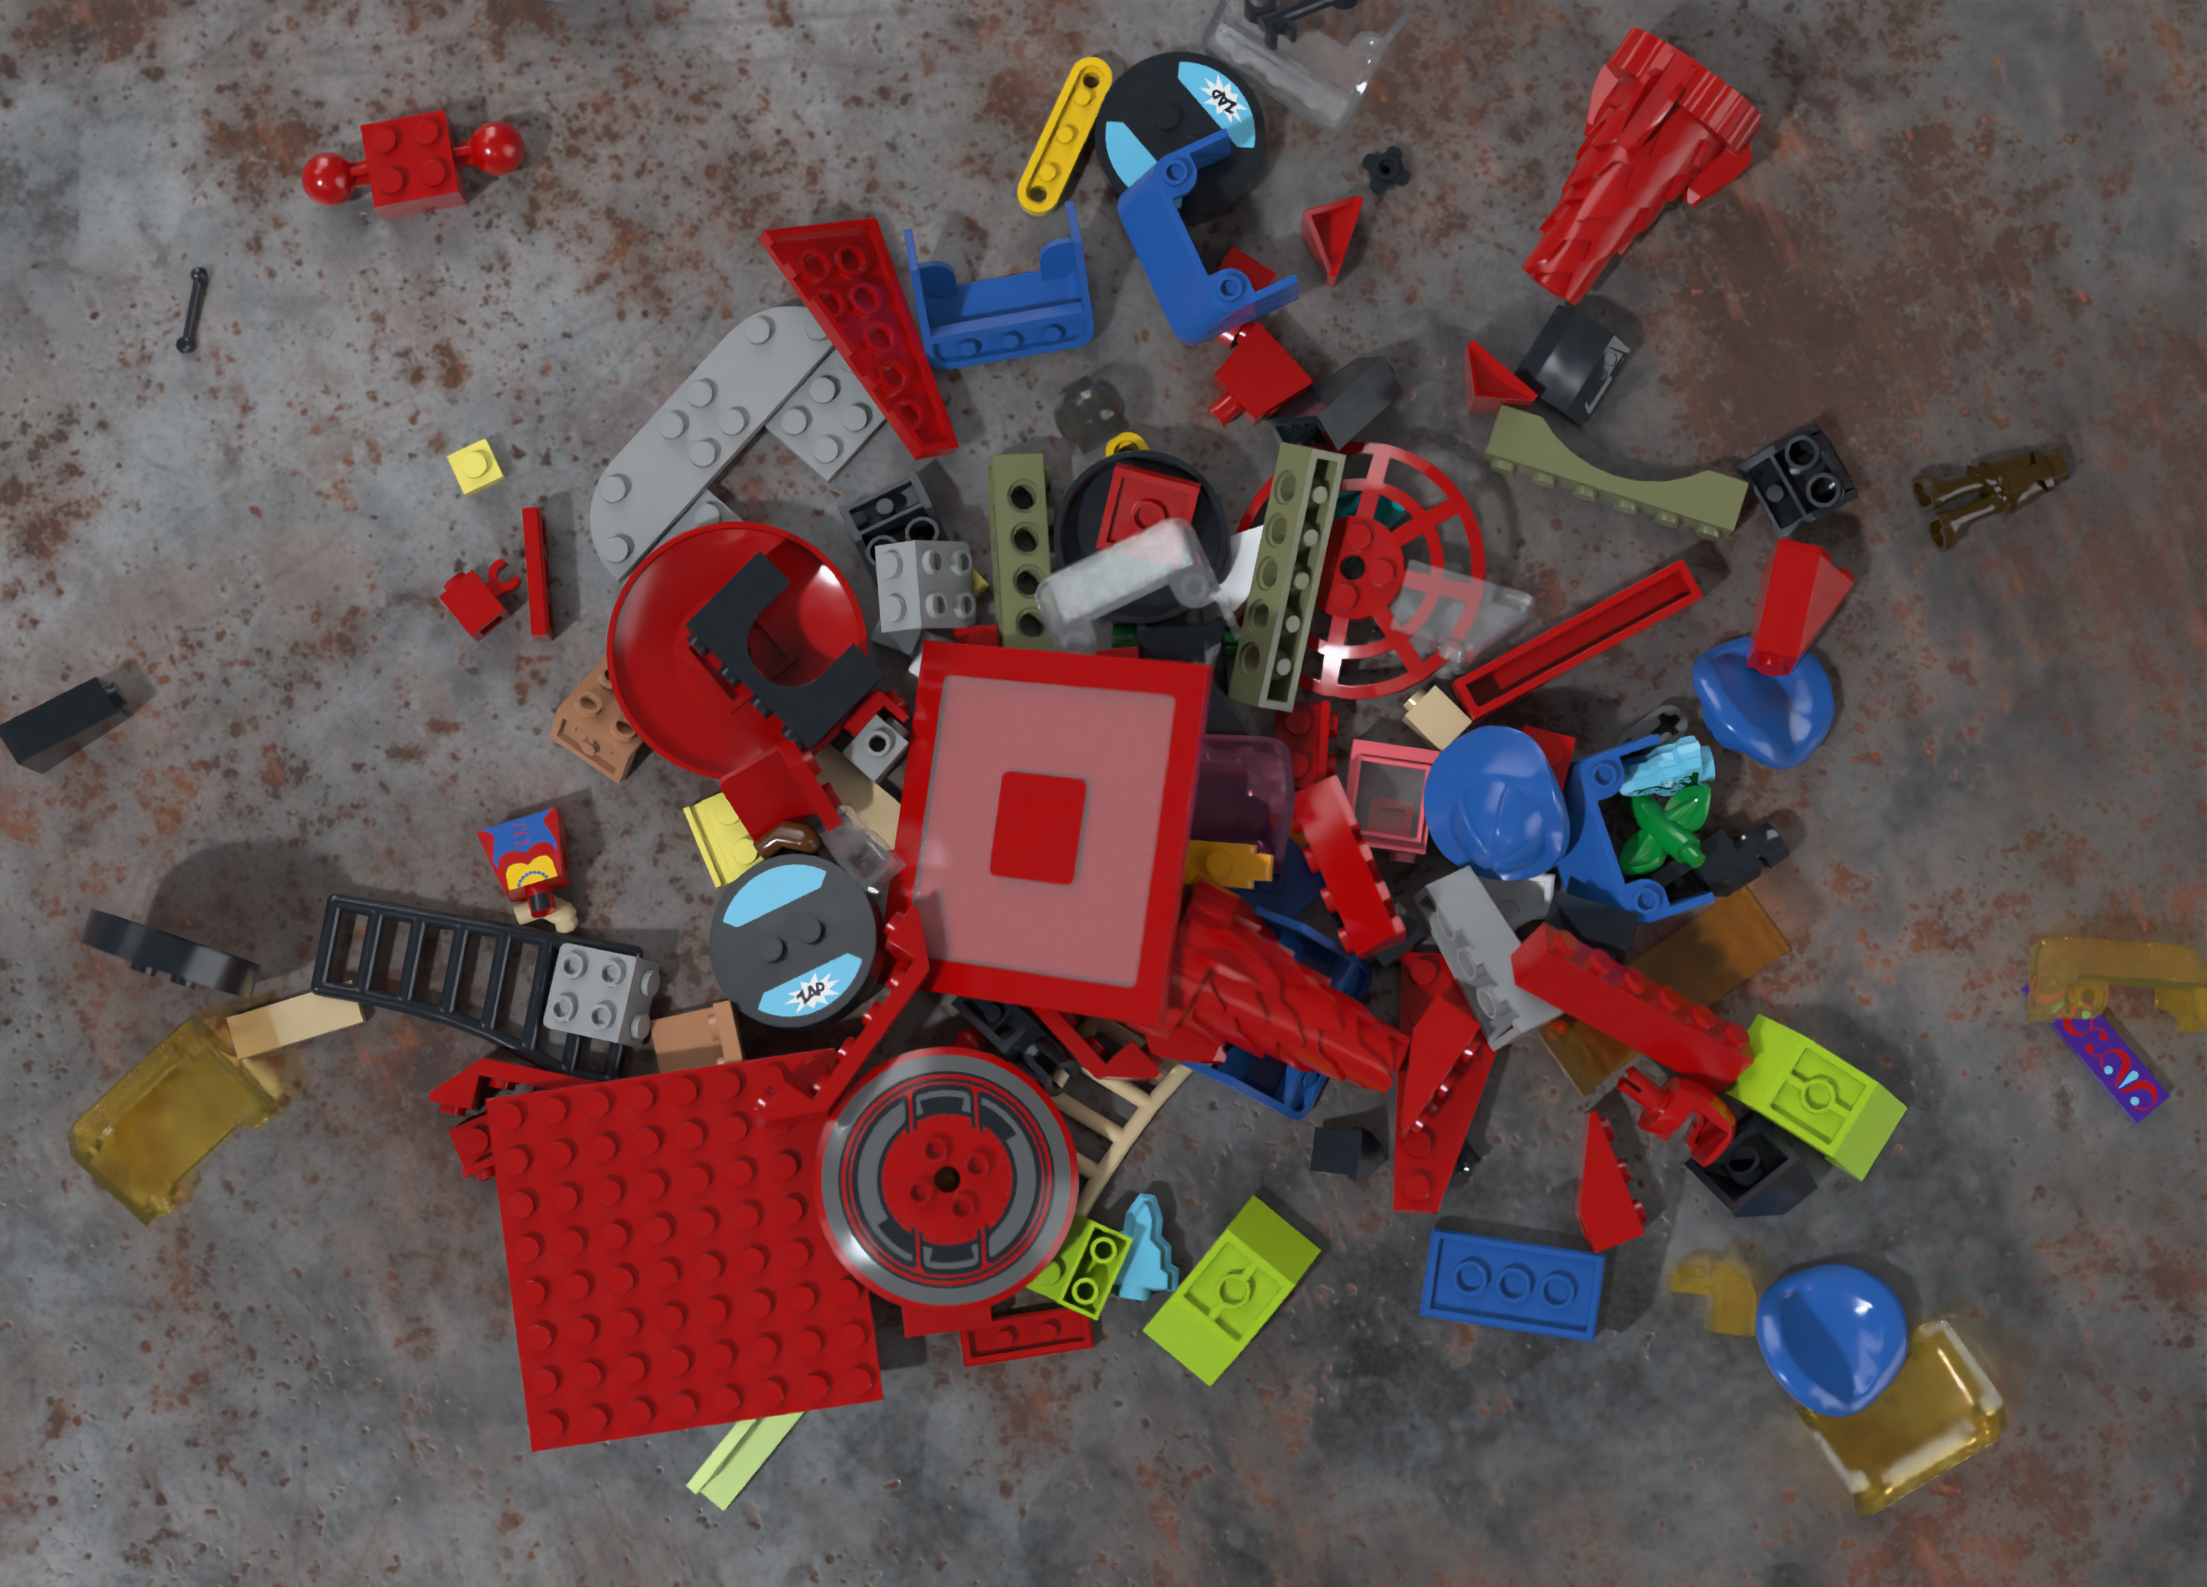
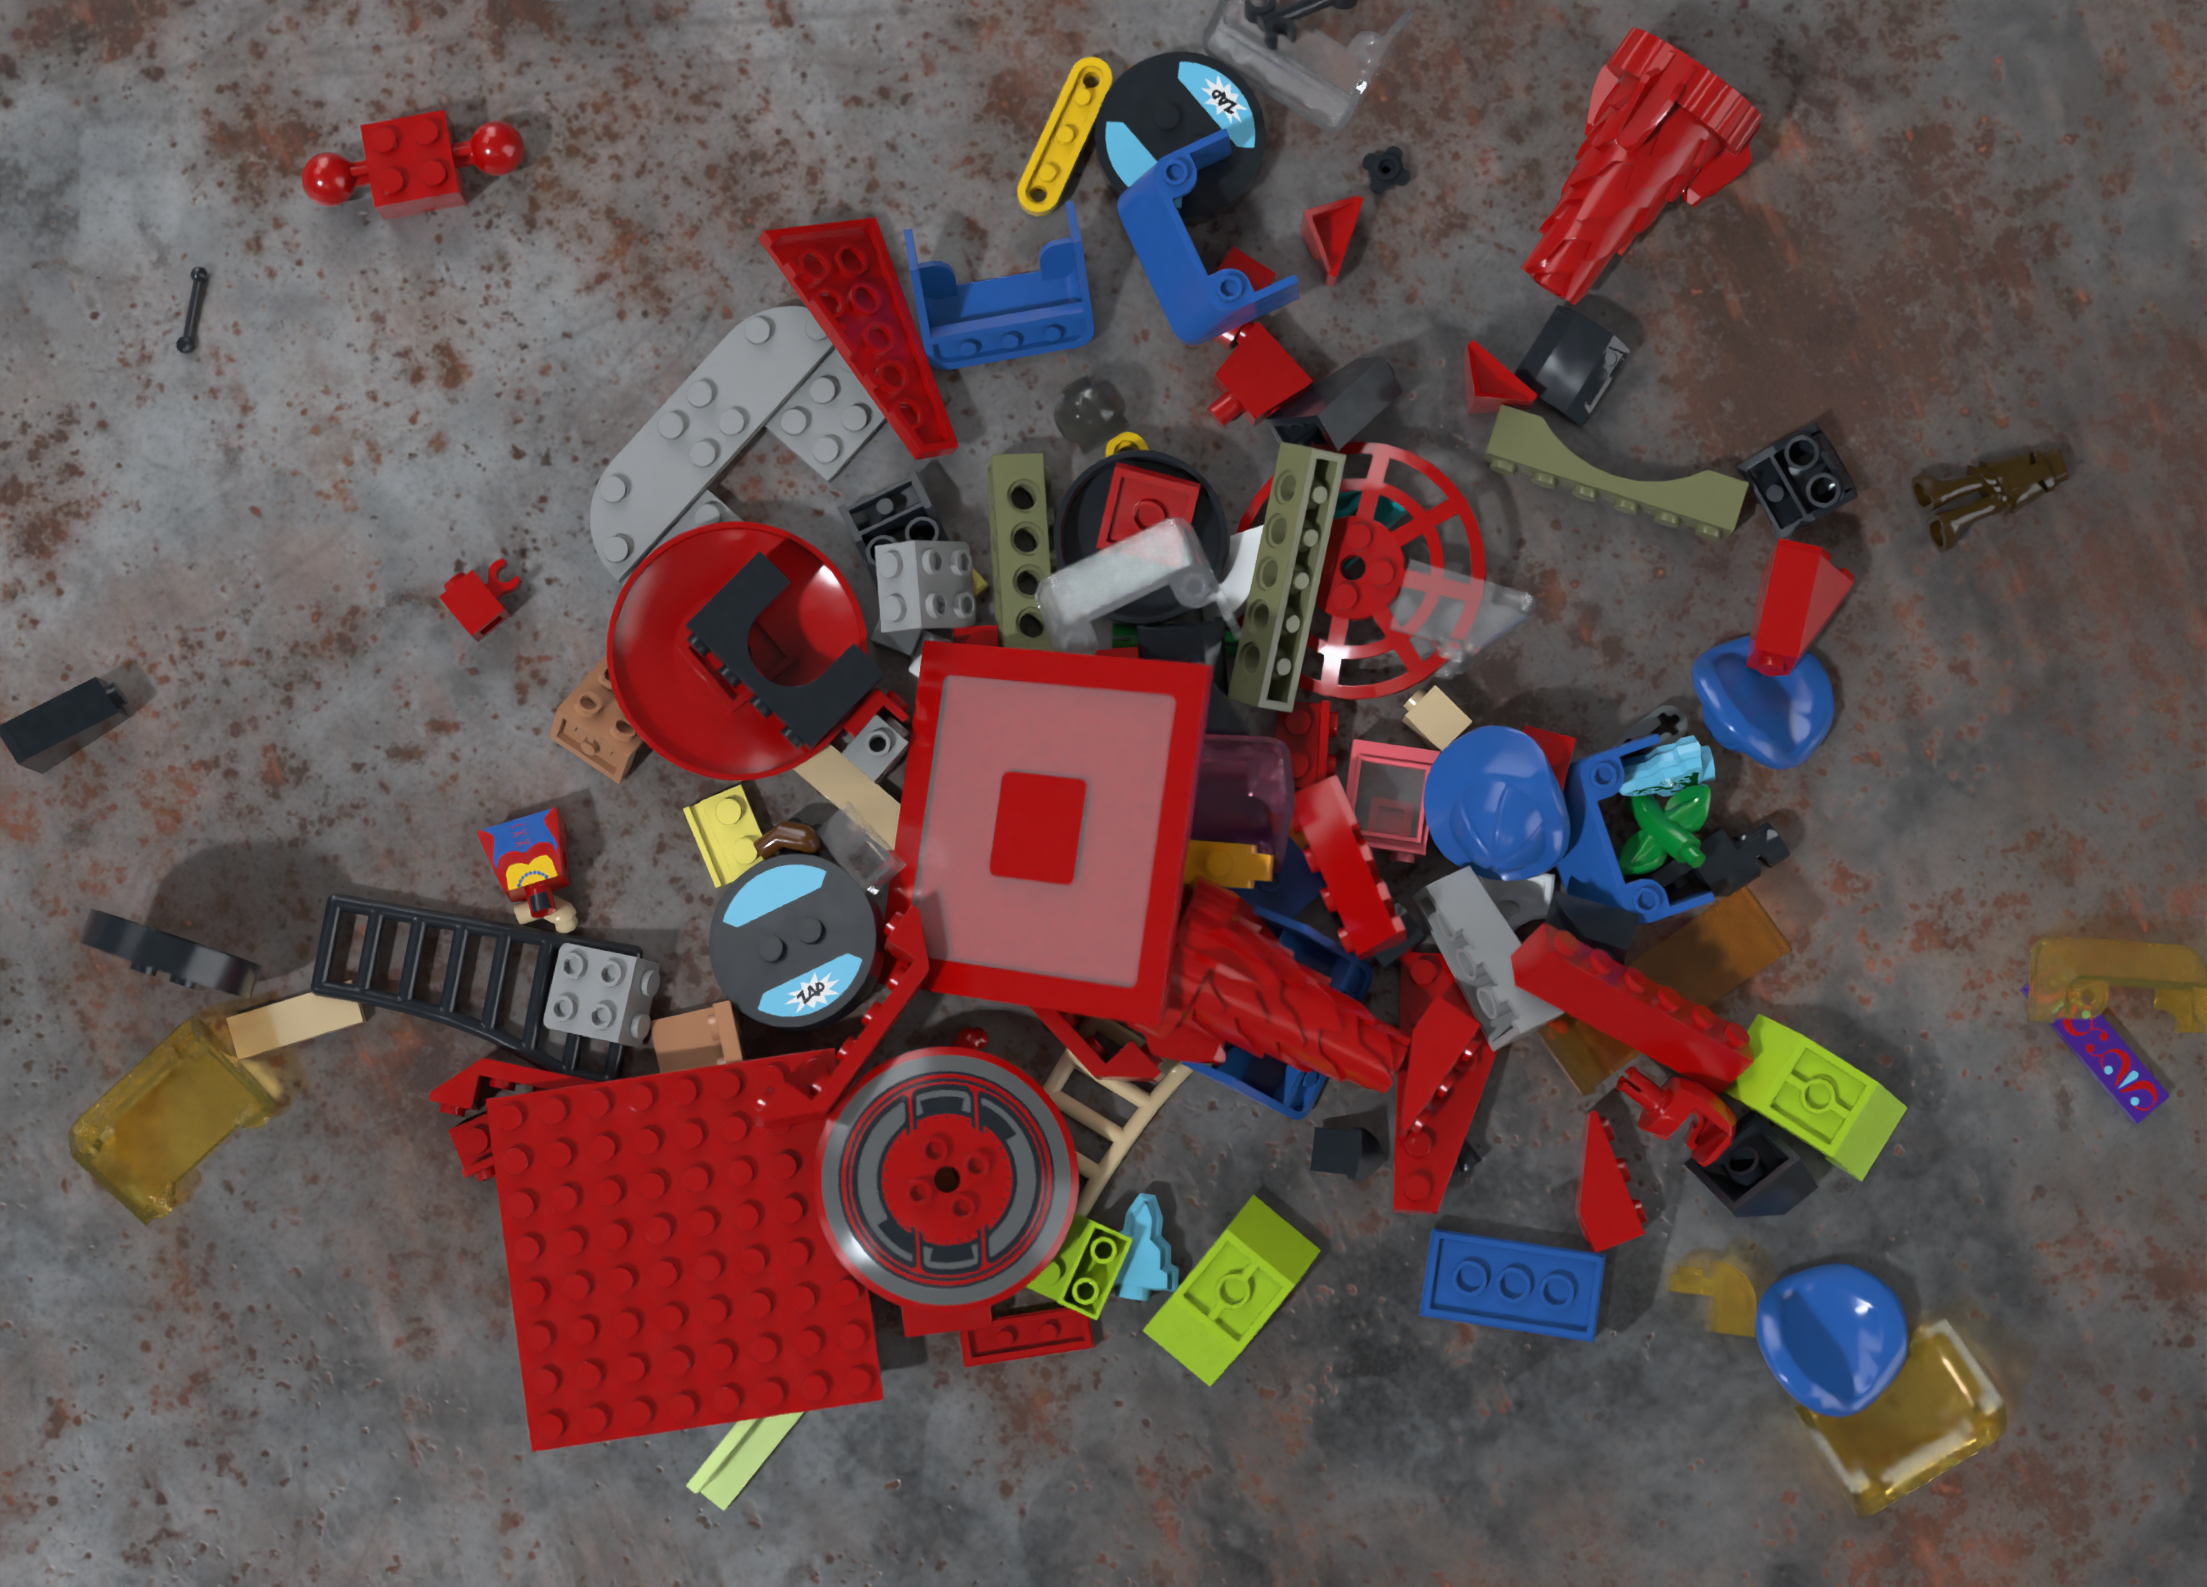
(476, 467): light yellow plate -> none
(538, 574): red tile -> none
(778, 789): red bracket -> none
(1018, 1039): black plate -> none
(1576, 642): red brick -> none

